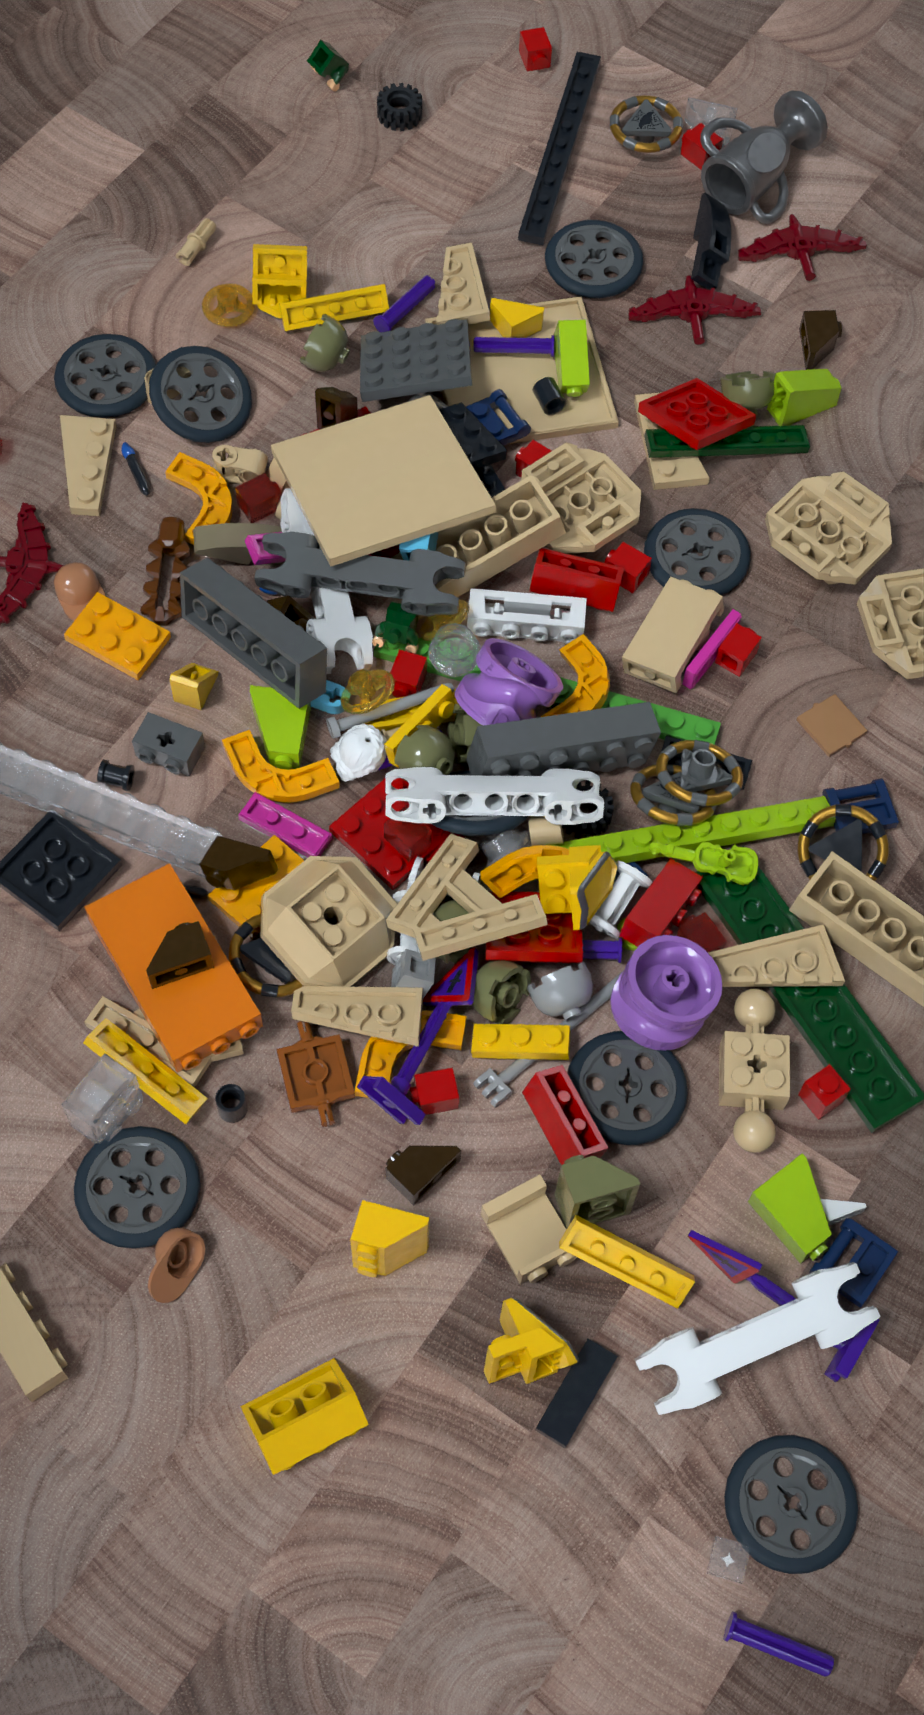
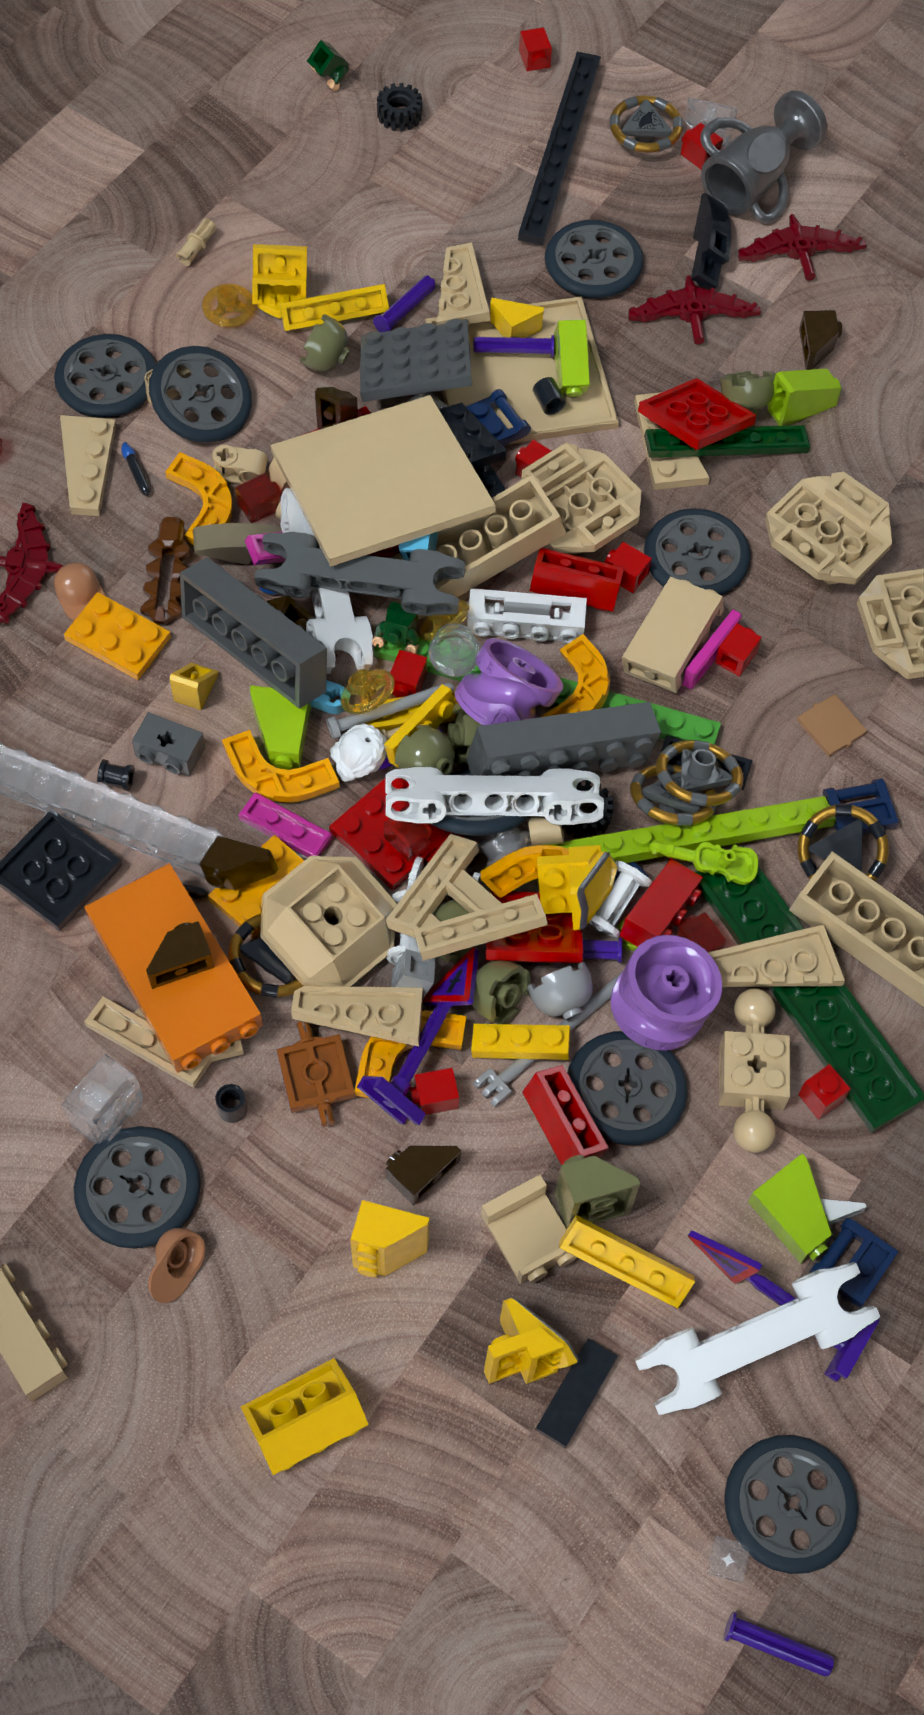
(152, 1074): yellow plate -> none

